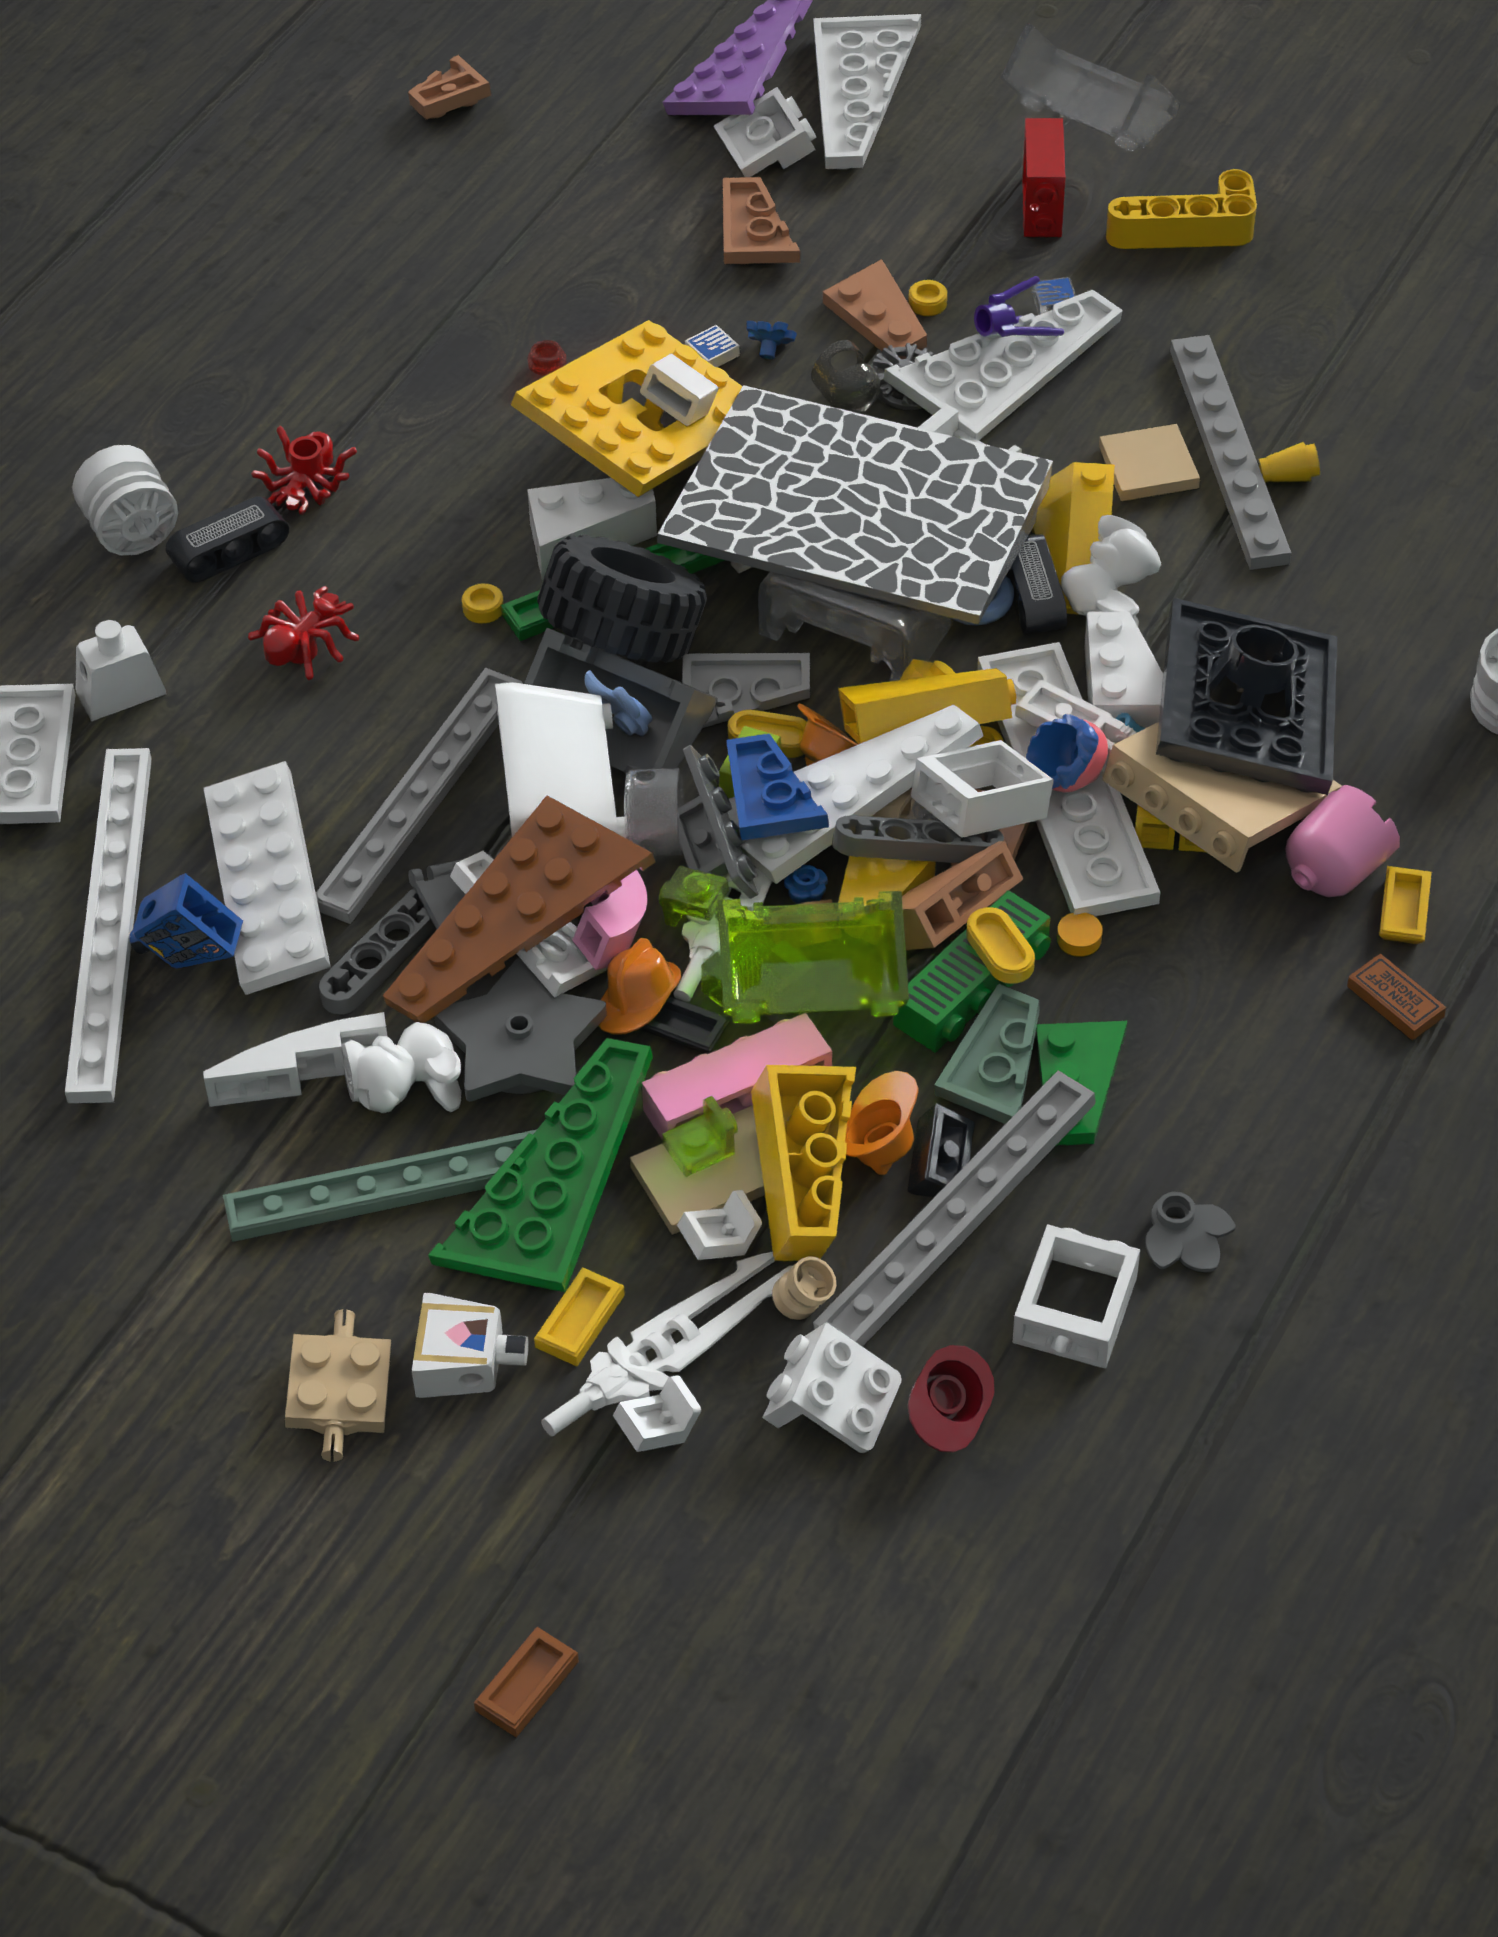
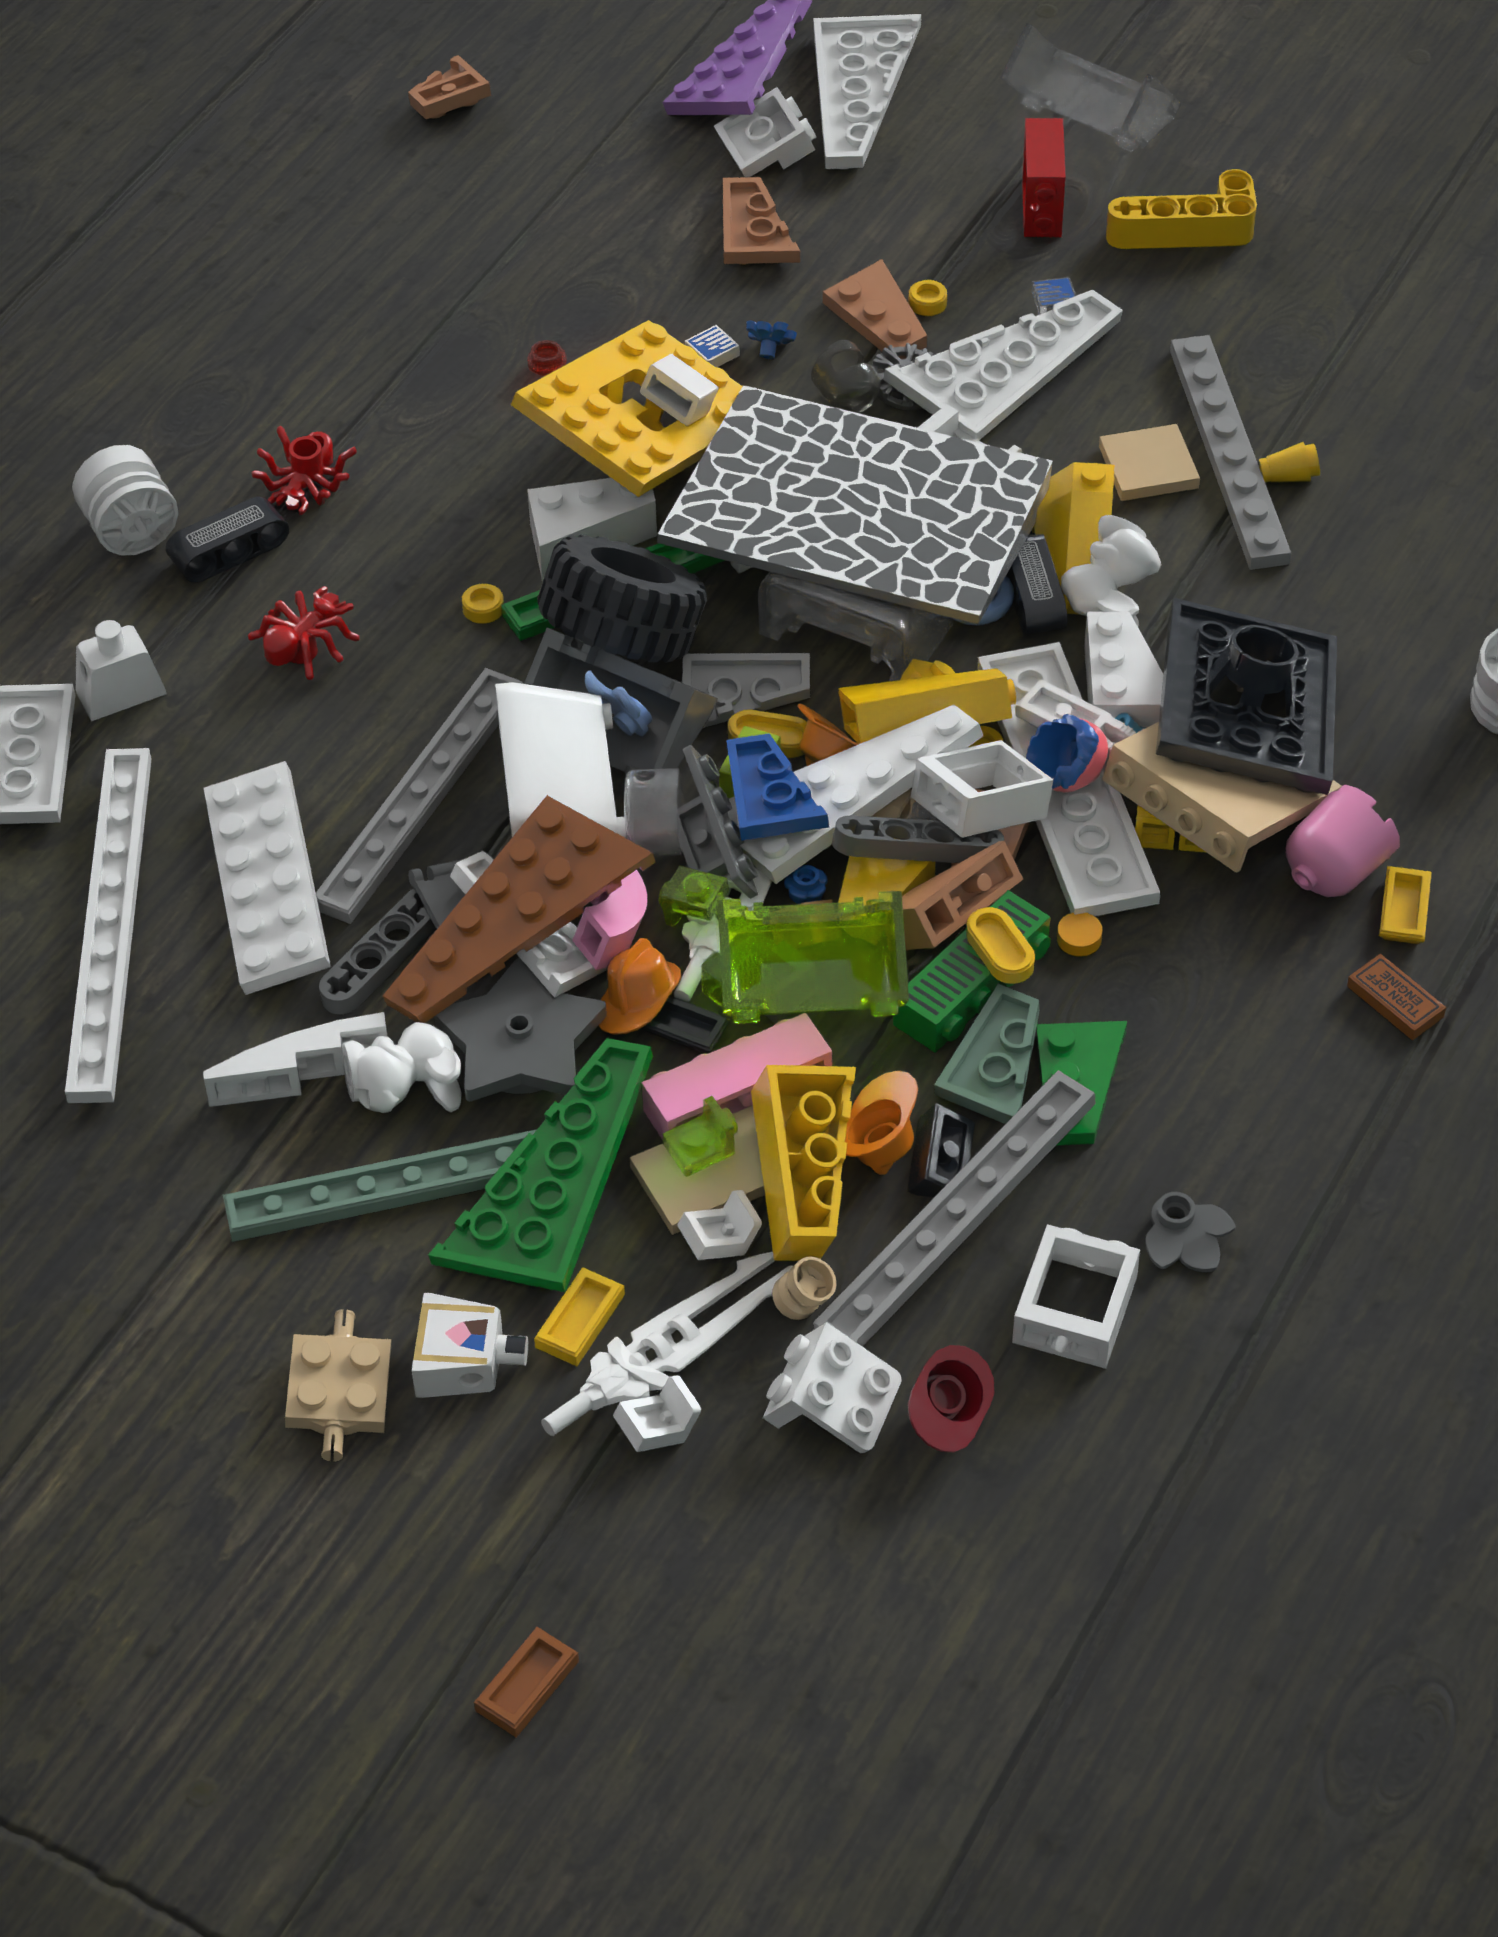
(185, 925): blue torso -> none
(1000, 317): dark purple plant -> none

